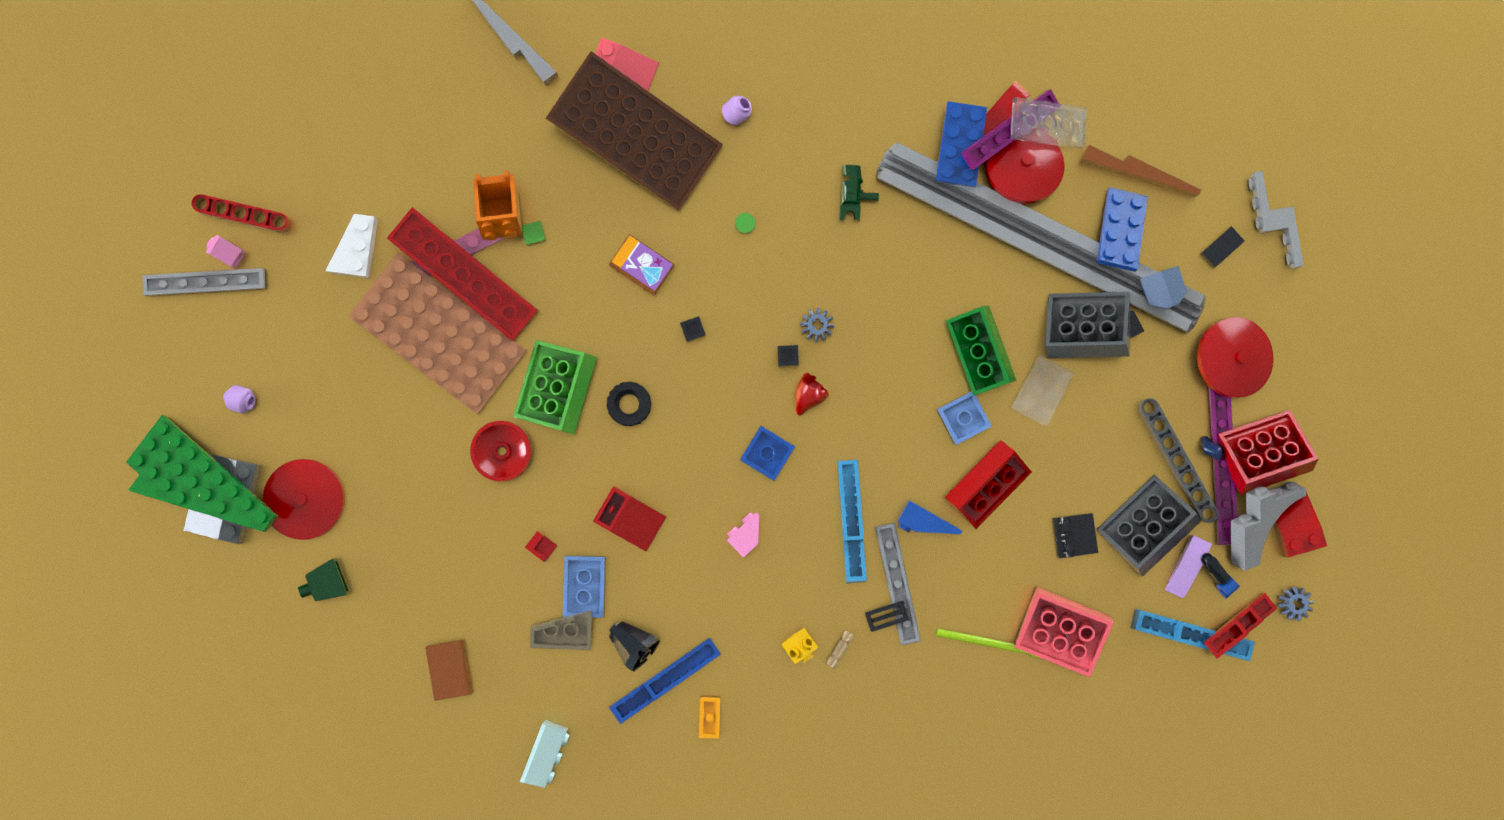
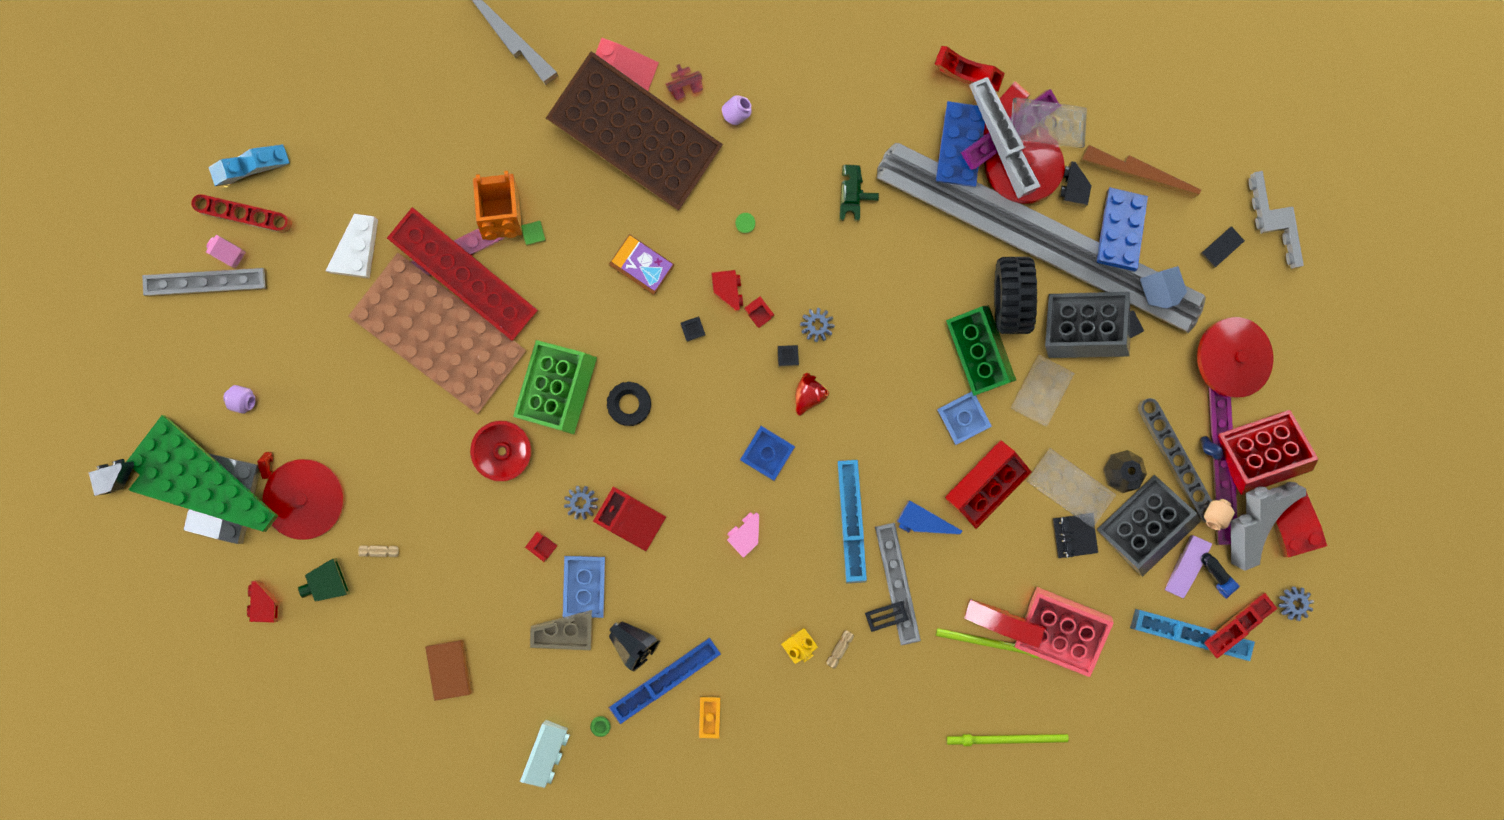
(110, 478): none -> slope
(251, 162): none -> dark azure arch
(262, 605): none -> red slope
(264, 465): none -> red tile
(378, 551): none -> tan axle
(575, 498): none -> sand blue gear
(600, 726): none -> bright green tile
(692, 79): none -> clear pink hips
(725, 288): none -> red slope
(759, 312): none -> red panel
(966, 70): none -> red arch
(968, 739): none -> lime bar
(1005, 138): none -> light grey slope
(1005, 623): none -> red slope
(1015, 295): none -> black tyre
(1071, 487): none -> clear plate
(1076, 188): none -> black slope
(1117, 471): none -> black cone
(1219, 514): none -> light nougat head

